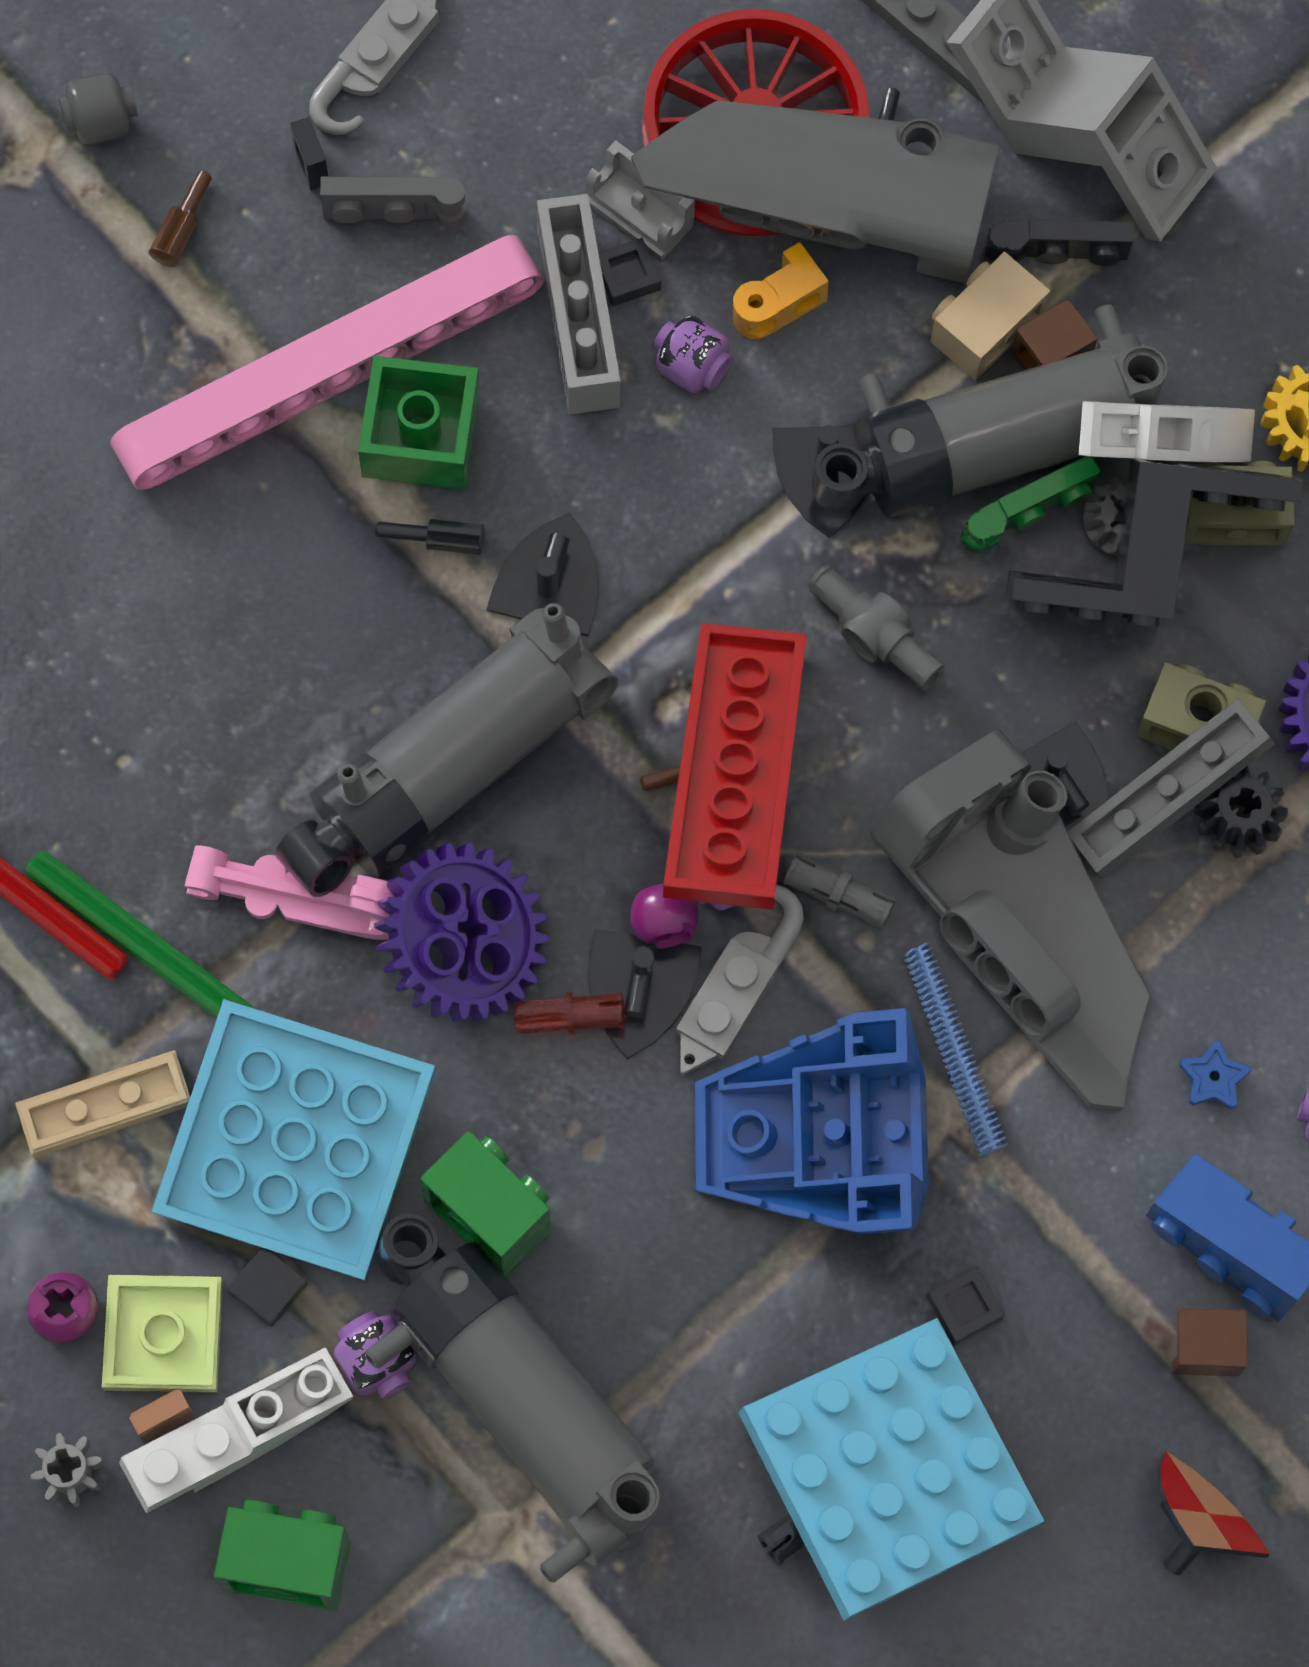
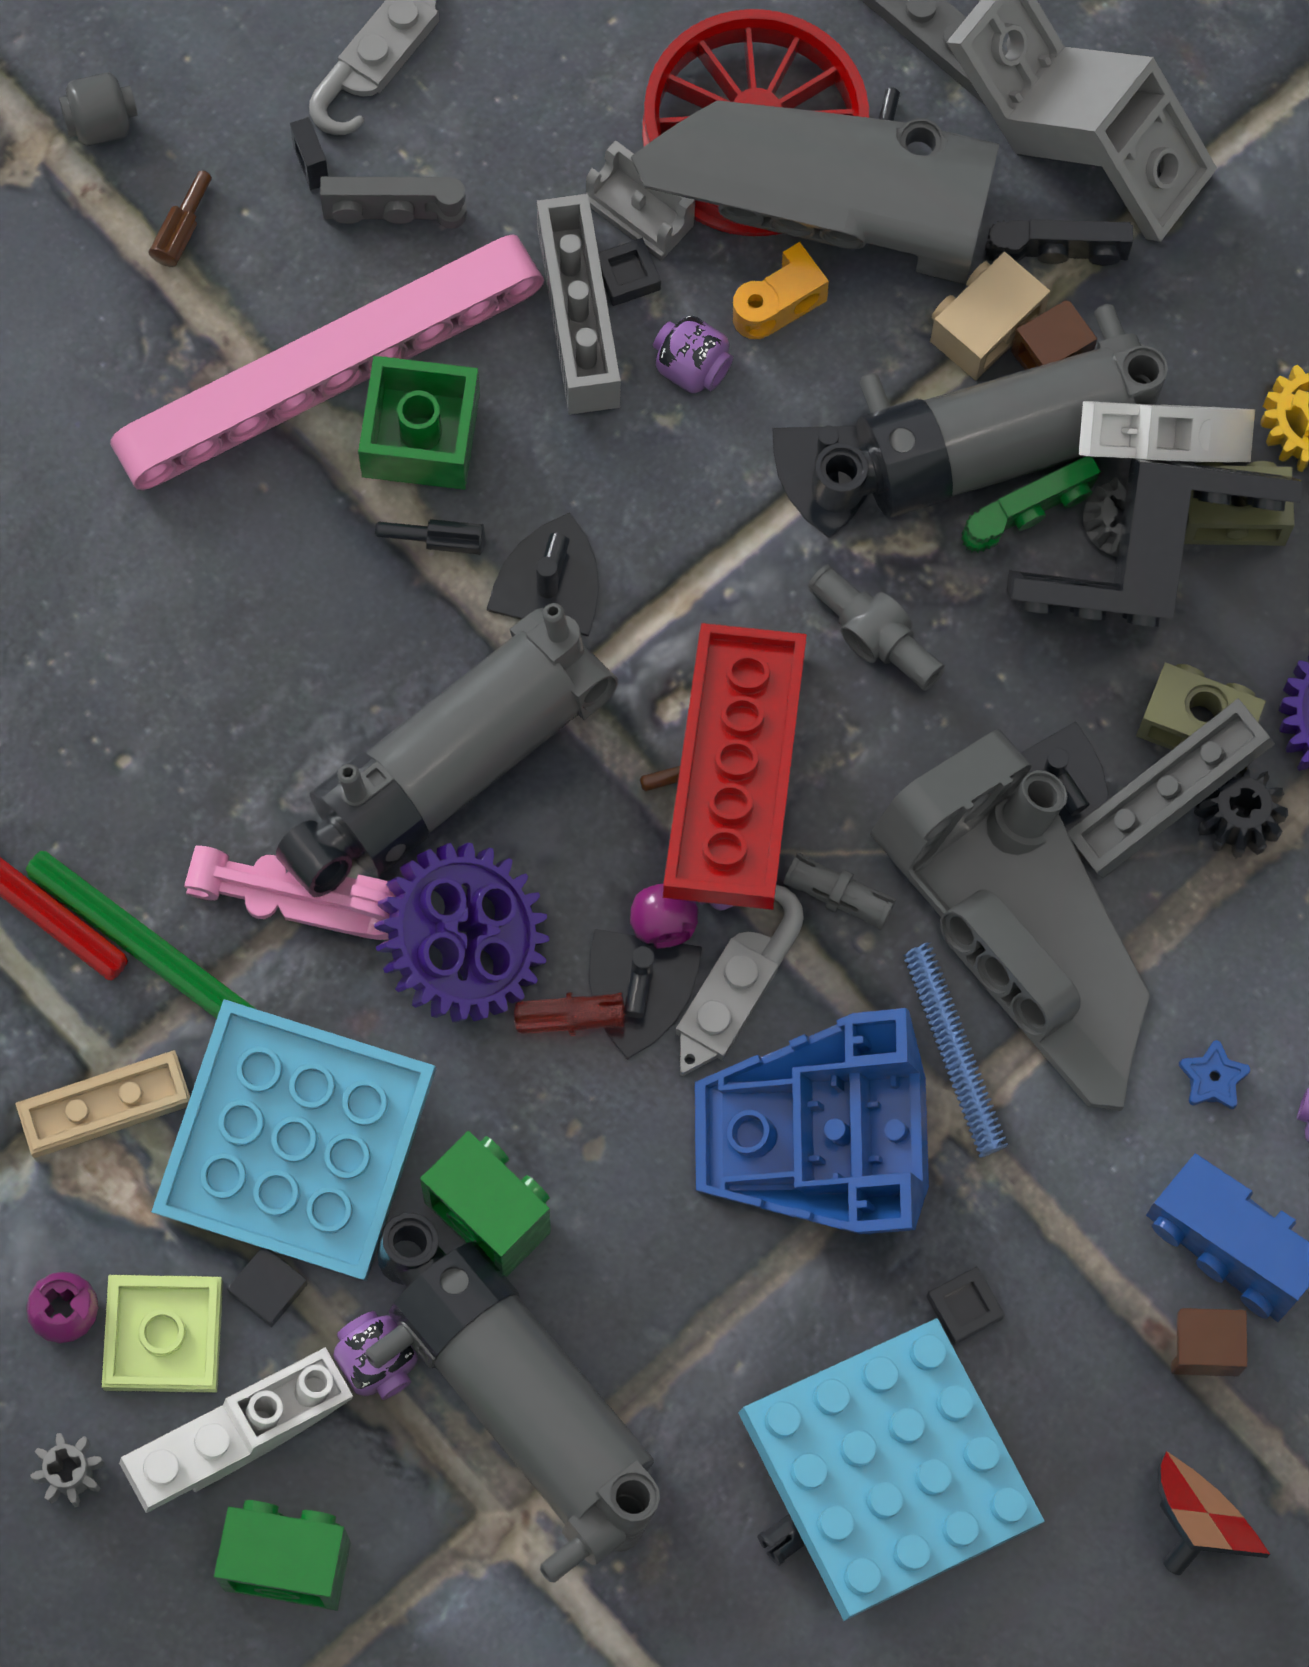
(161, 1415): nougat tile -> none

